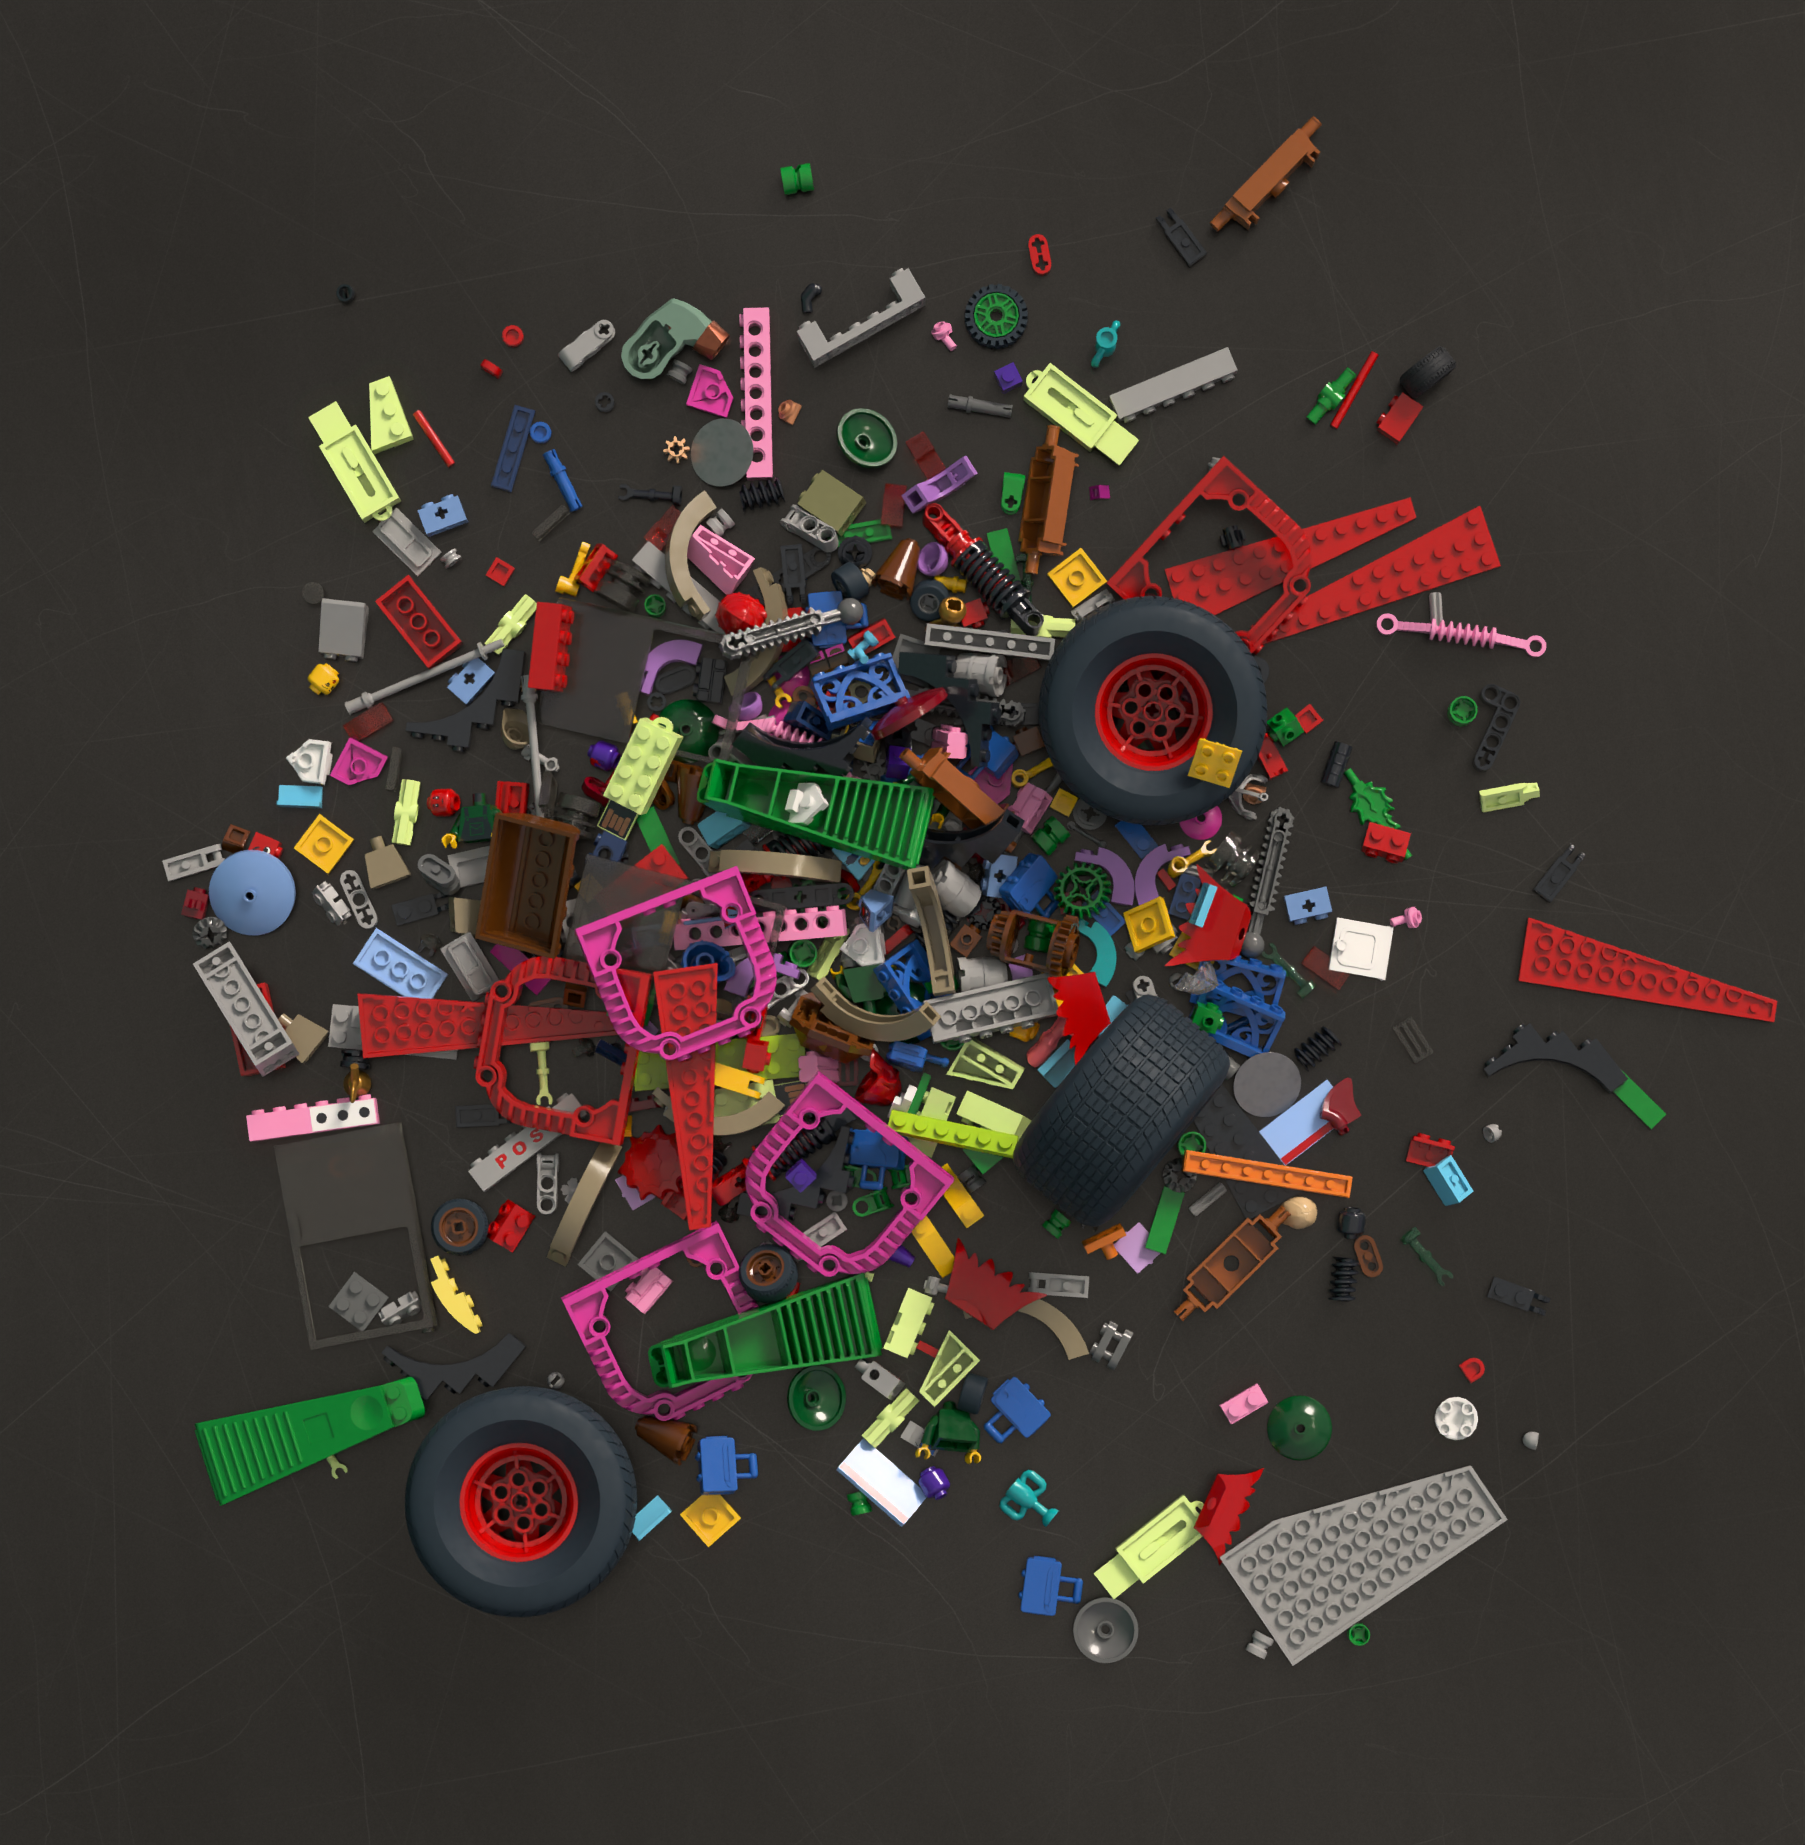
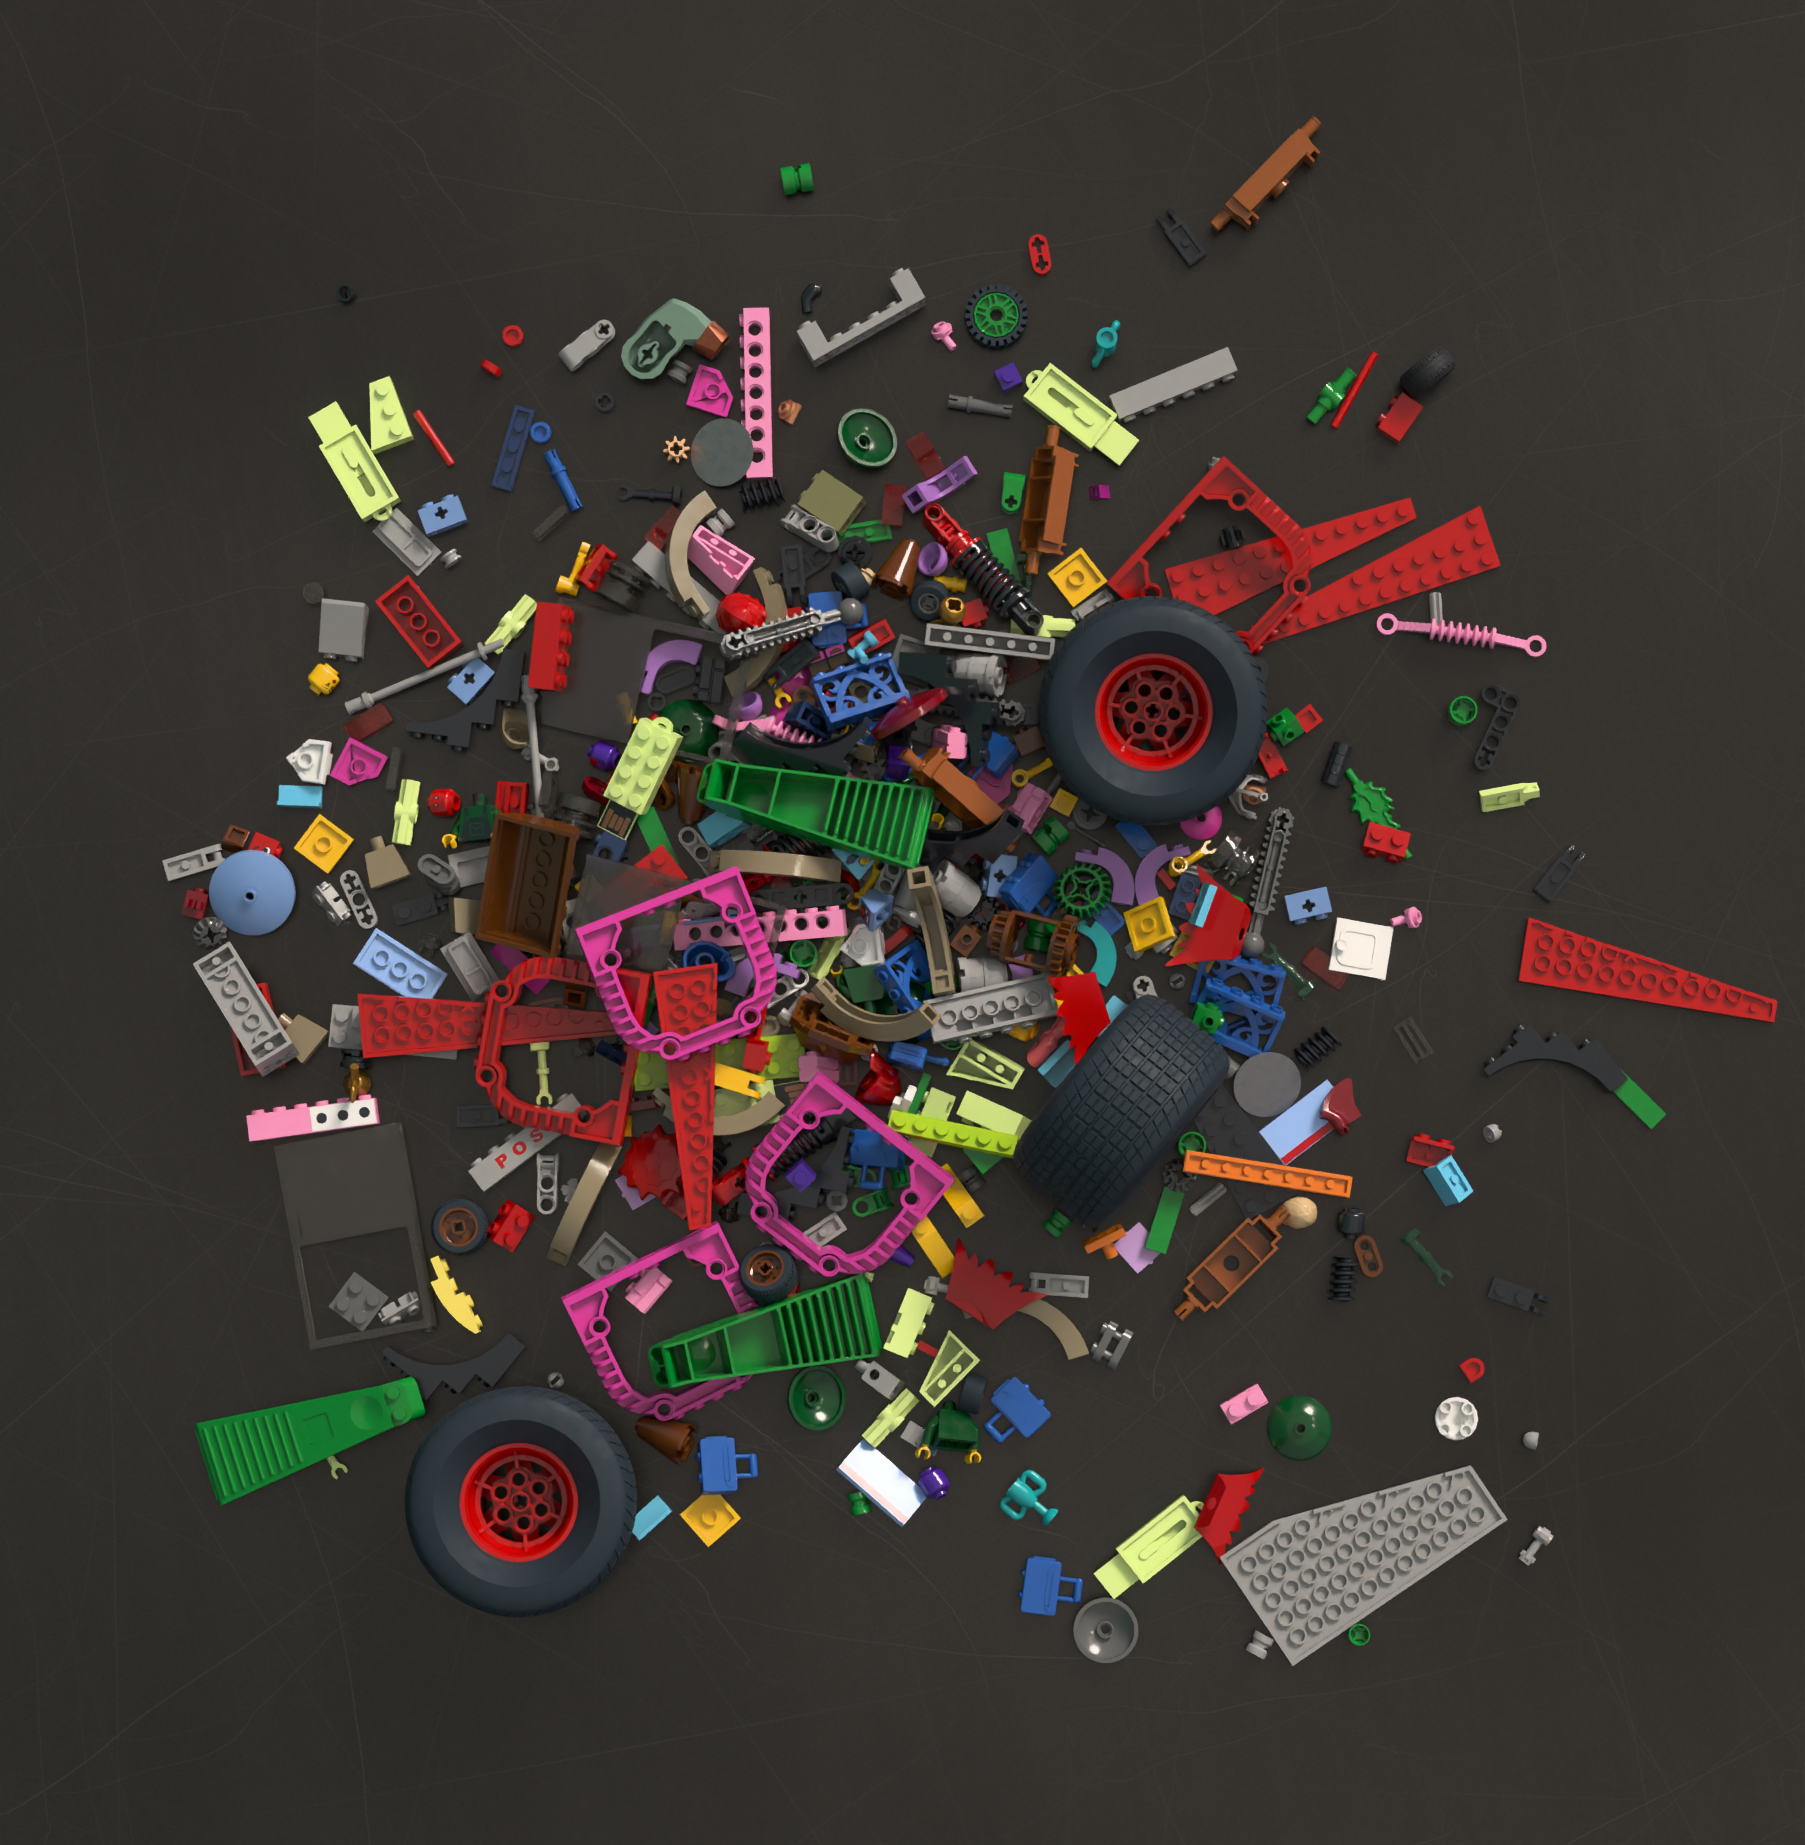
(500, 572): red tile -> none
(655, 606): green wheel -> none
(805, 803): white plate -> none
(1202, 981): clear slope -> none
(1214, 762): yellow hinge -> none
(1541, 1536): none -> light grey bar

